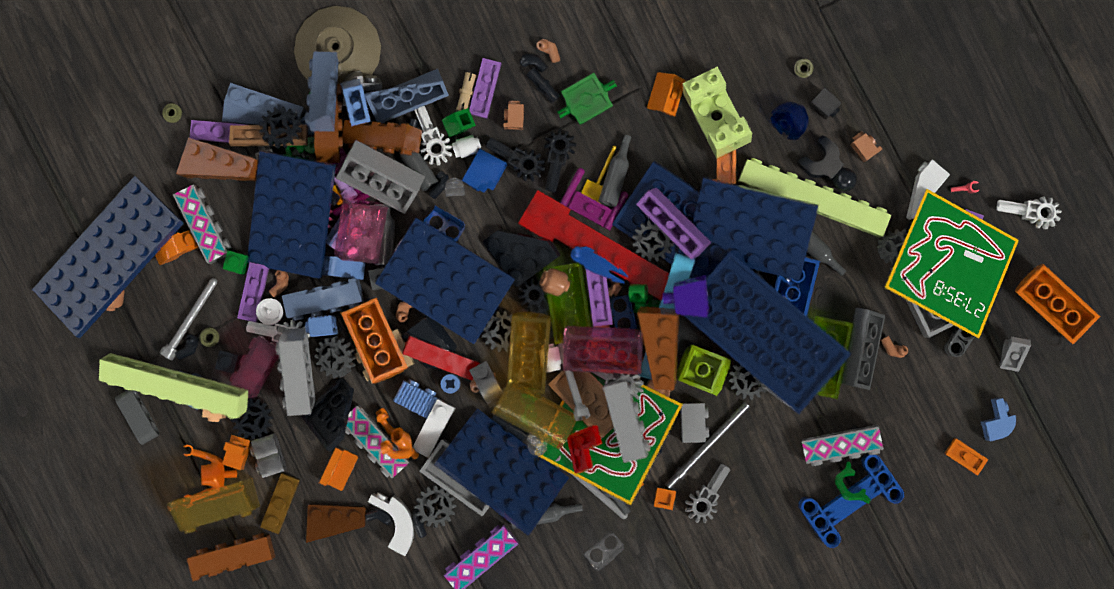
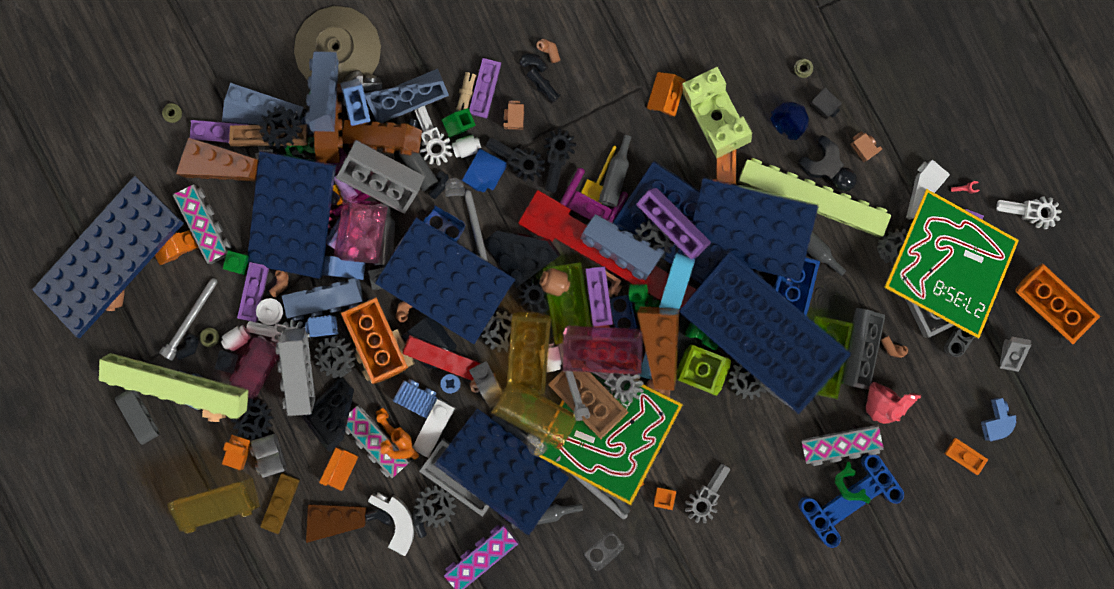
(211, 474): orange piece -> none
(230, 556): dark orange wedge -> none
(235, 338): none -> white brick
(475, 225): none -> light grey piece
(579, 446): red plate -> none
(587, 99): green plate -> none
(596, 263): blue piece -> none
(621, 247): none -> sand blue wedge
(626, 420): light grey brick -> none
(681, 472): flat silver bar -> none
(689, 297): dark purple torso -> none
(693, 331): none -> green leg
(693, 422): light grey brick -> none
(886, 405): none -> coral head

